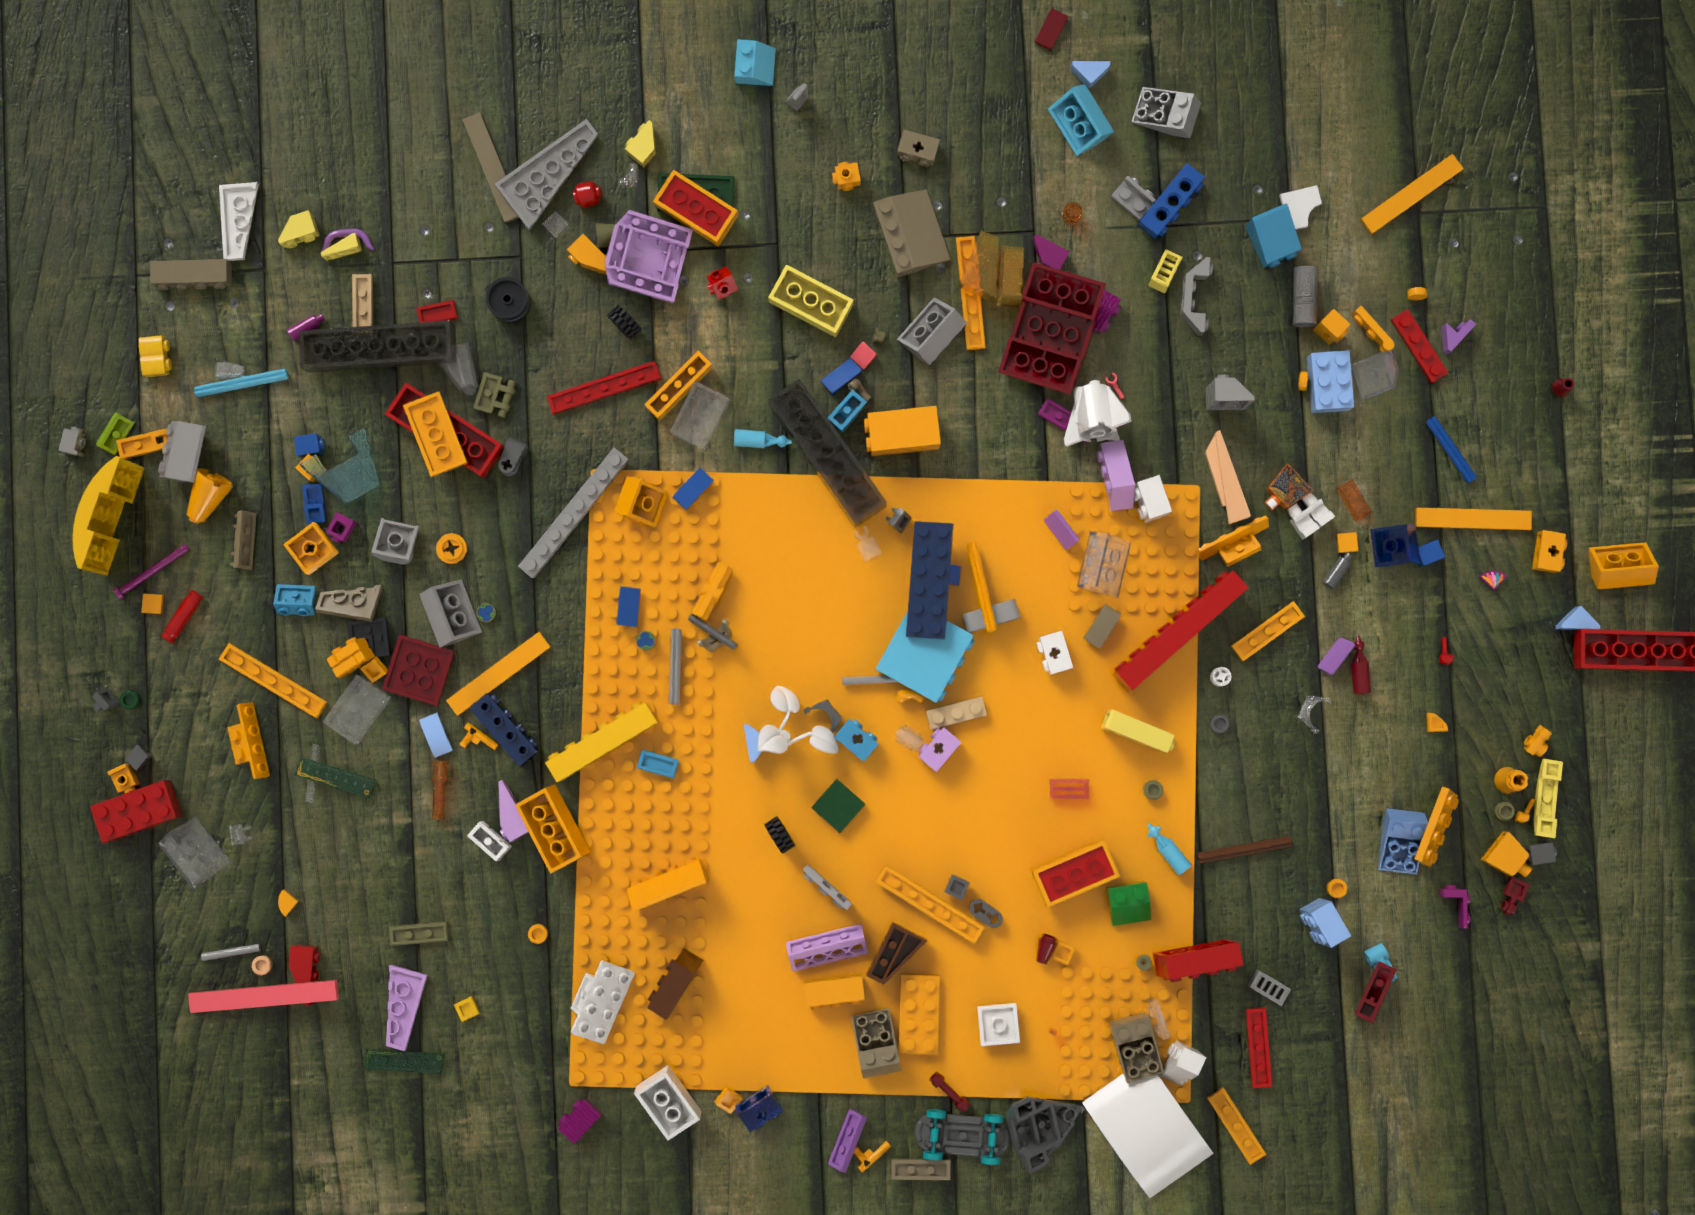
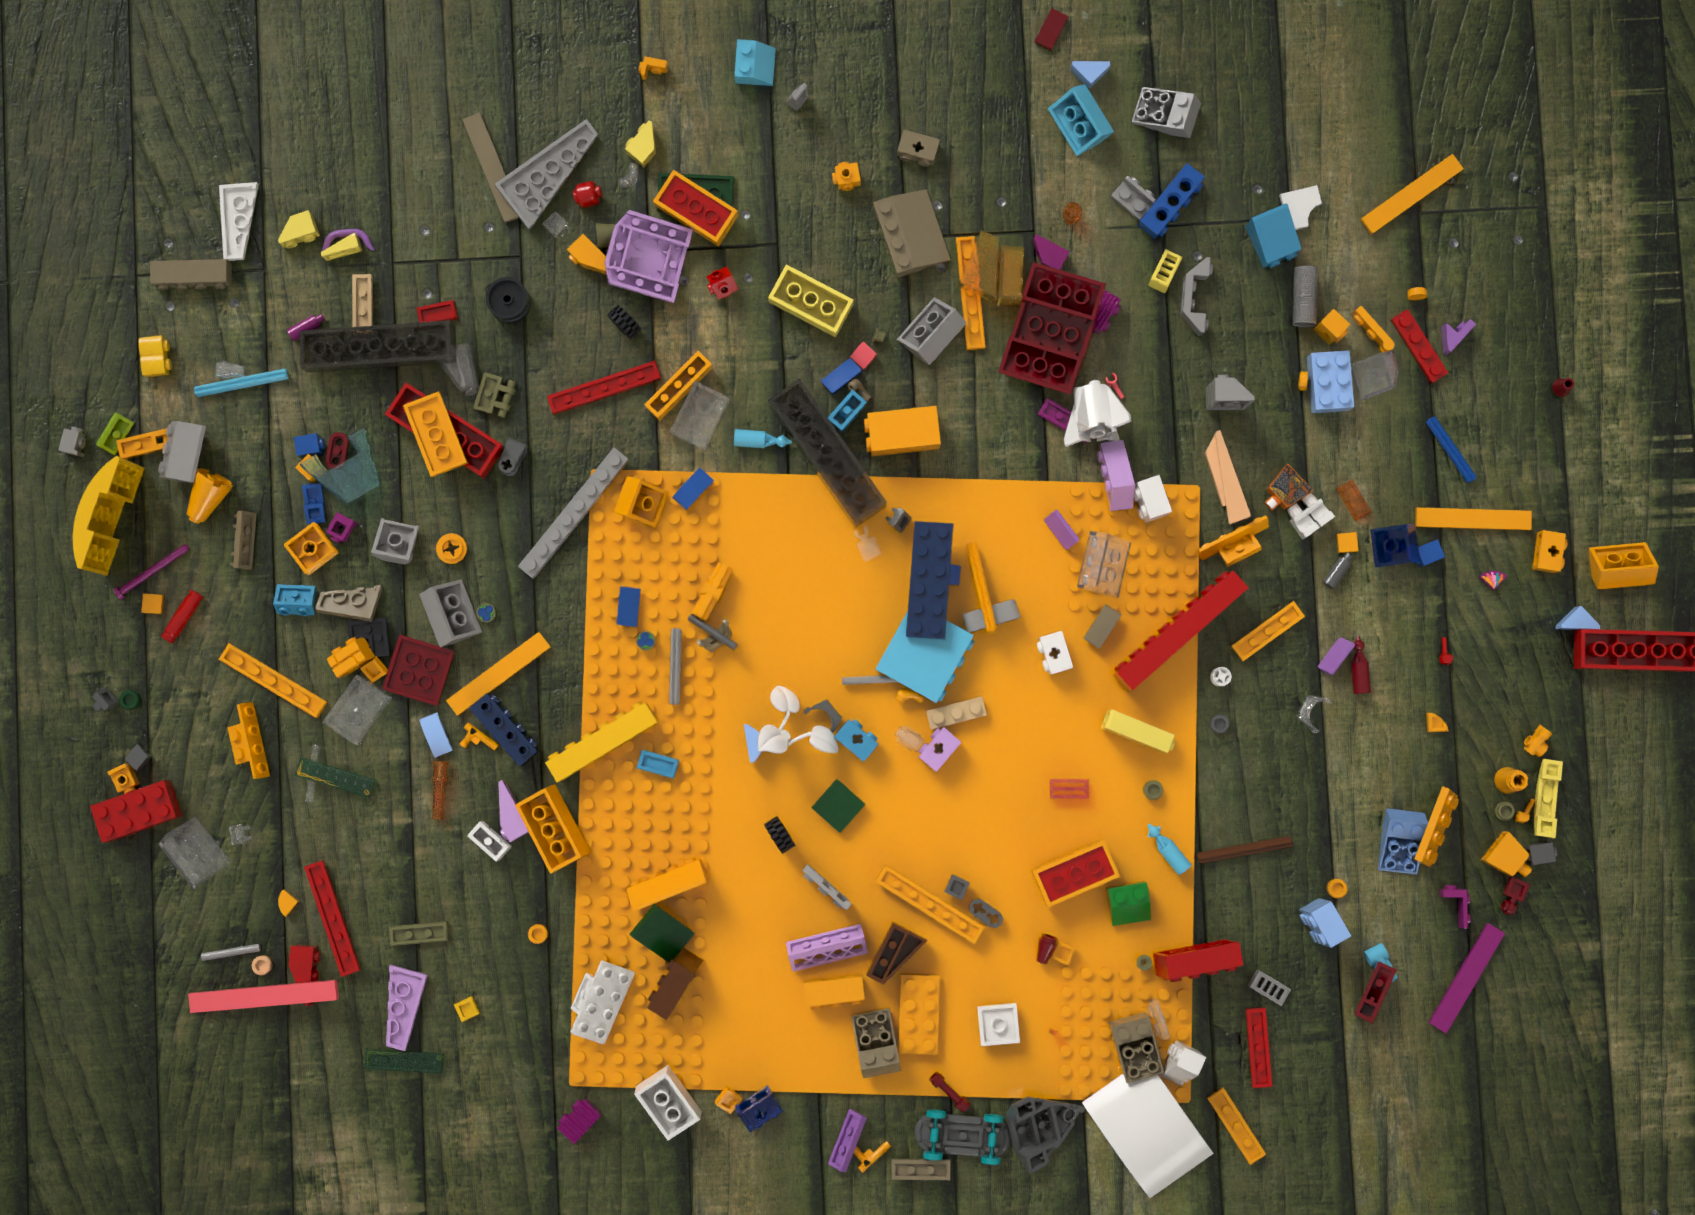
(332, 918): none -> red plate
(335, 451): none -> dark red plate
(656, 66): none -> light orange bracket
(662, 933): none -> dark green tile
(1466, 978): none -> magenta tile

